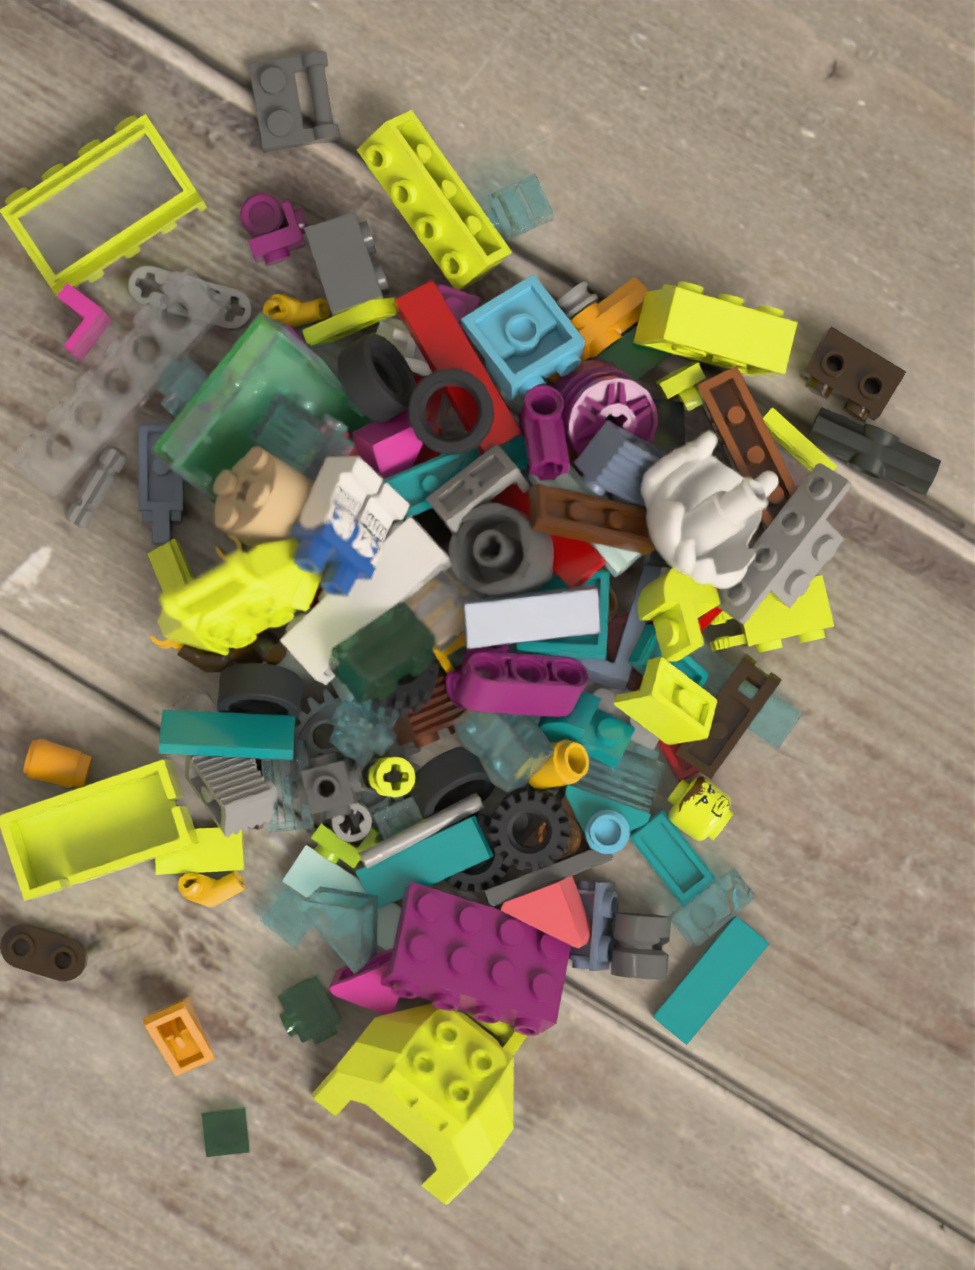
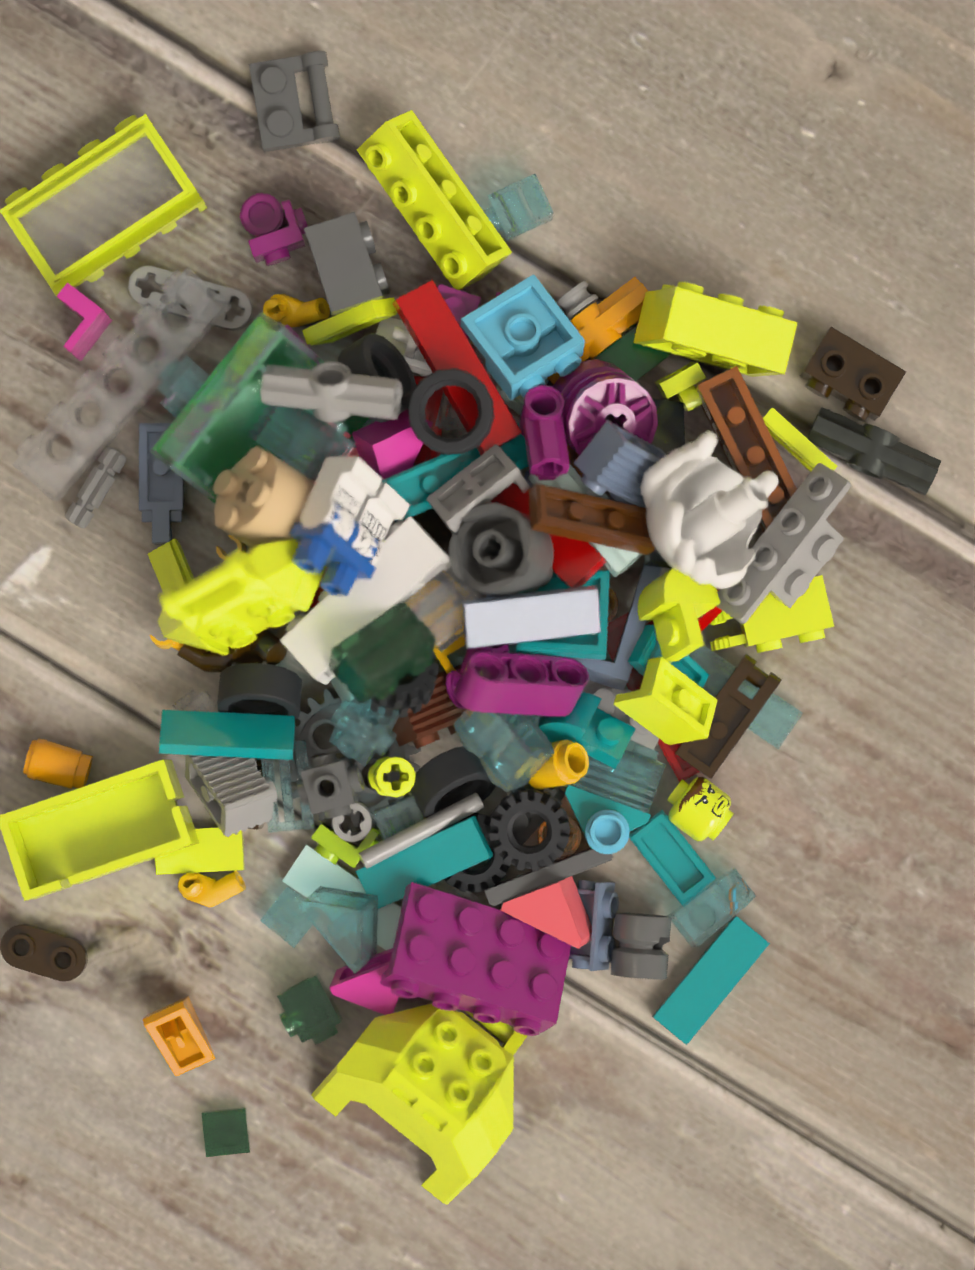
(331, 392): none -> light grey piece

